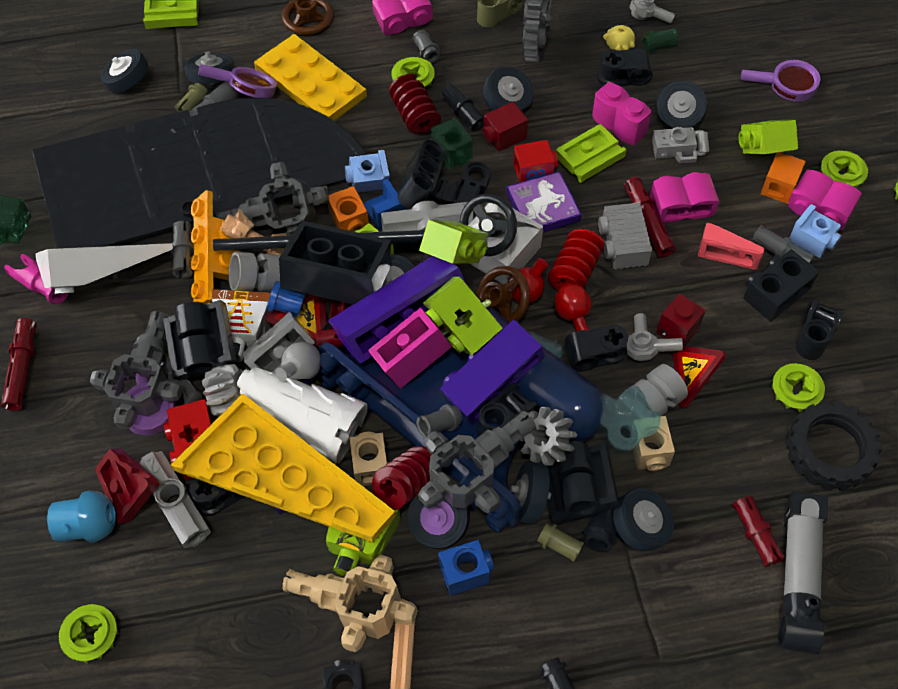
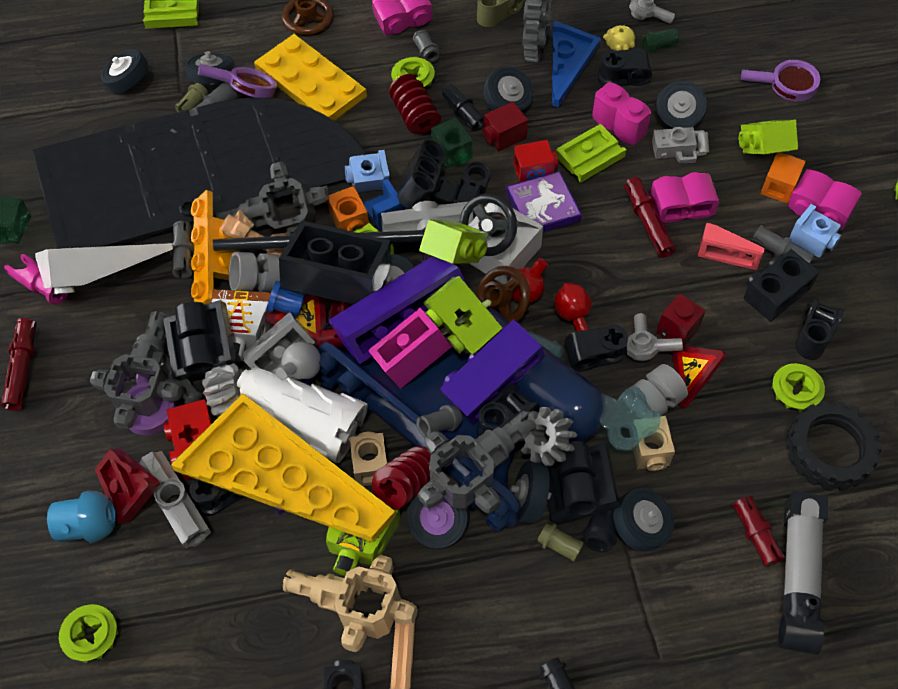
(460, 581): blue brick -> none
(570, 55): none -> blue wing
(576, 258): red piece -> none
(625, 235): light grey brick -> none
(838, 160): lime gear -> none

